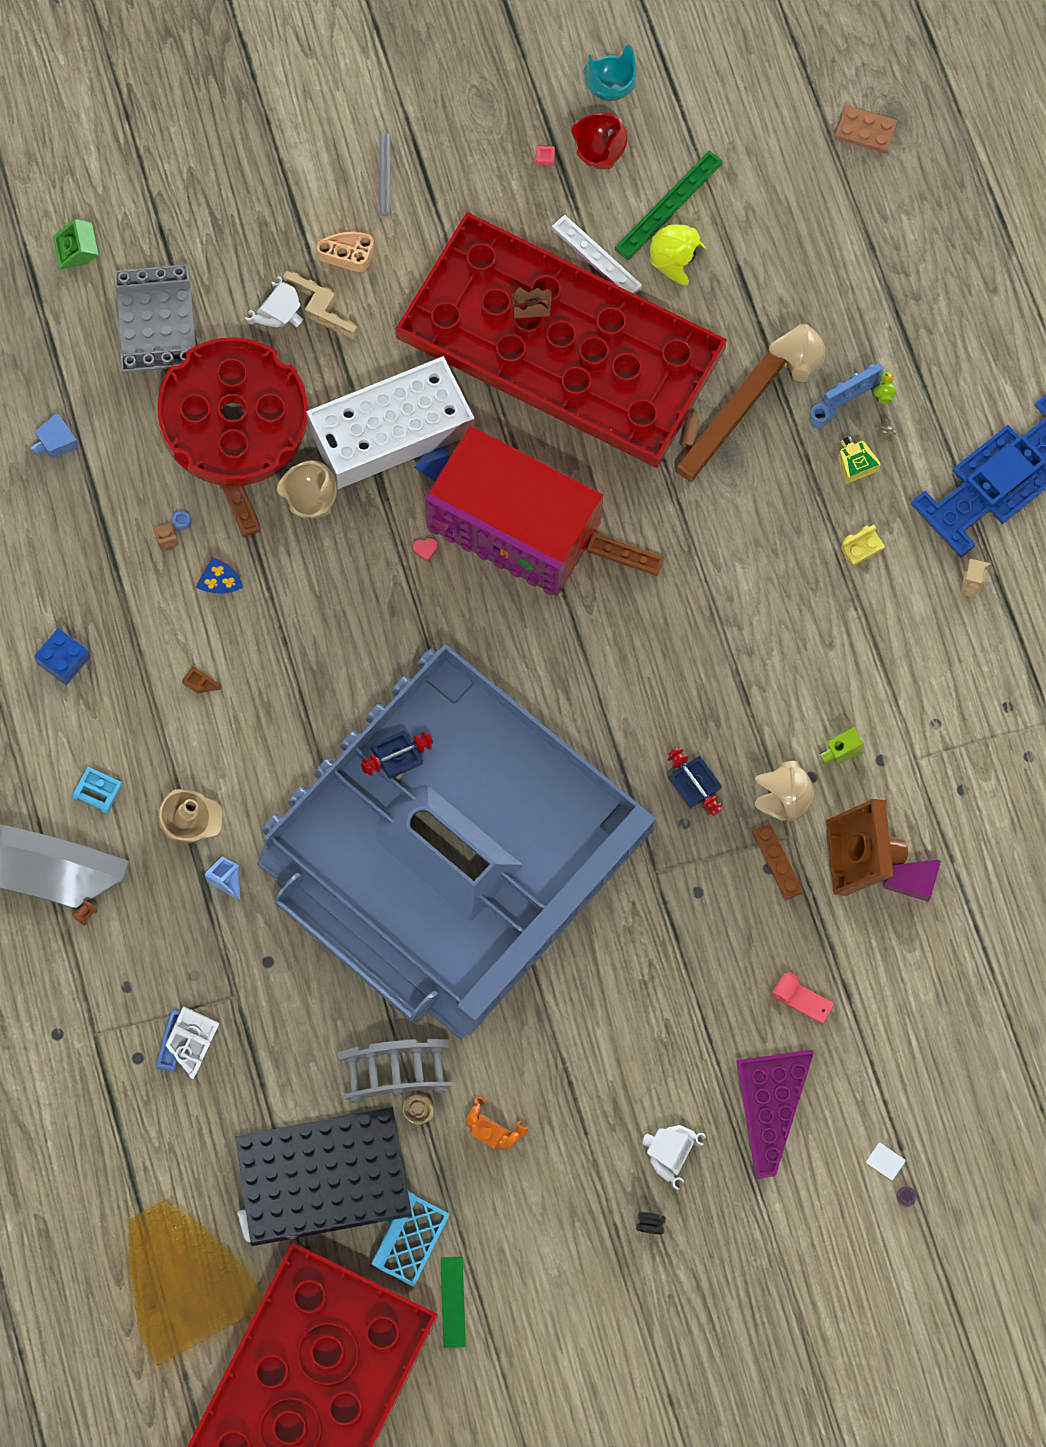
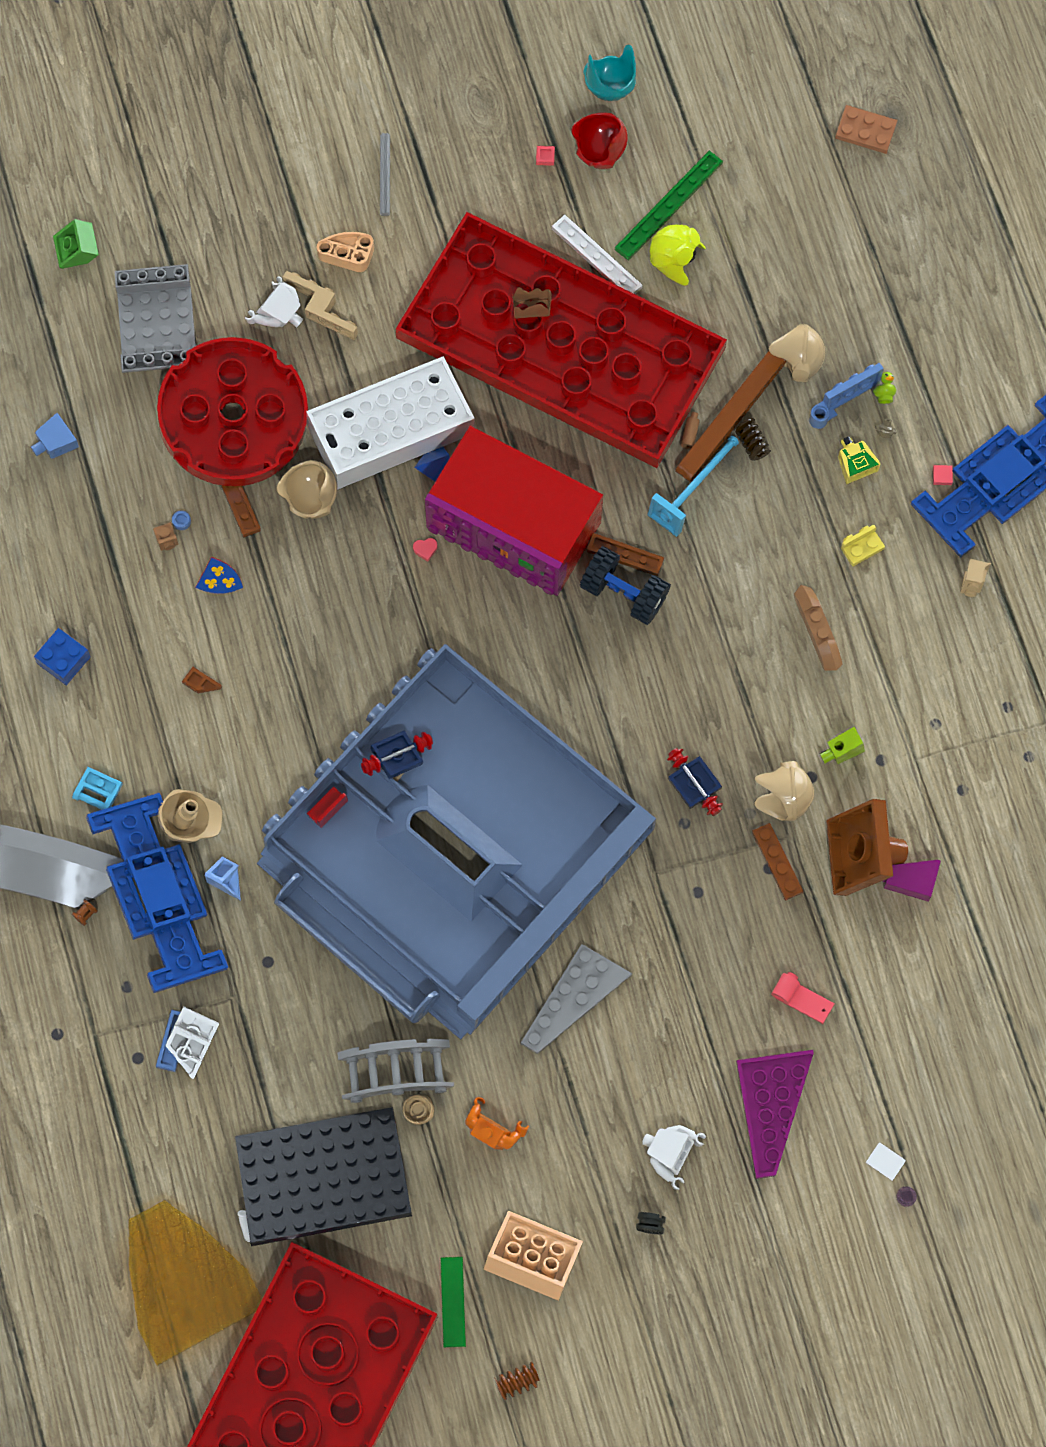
(165, 889): none -> blue piece
(327, 807): none -> red panel
(391, 1237): medium azure fence -> none
(517, 1381): none -> dark orange piece
(533, 1255): none -> light nougat slope
(578, 991): none -> light grey wing
(647, 600): none -> black plate
(668, 514): none -> medium azure tile
(751, 440): none -> dark brown piece
(818, 628): none -> medium nougat brick
(942, 475): none -> coral tile

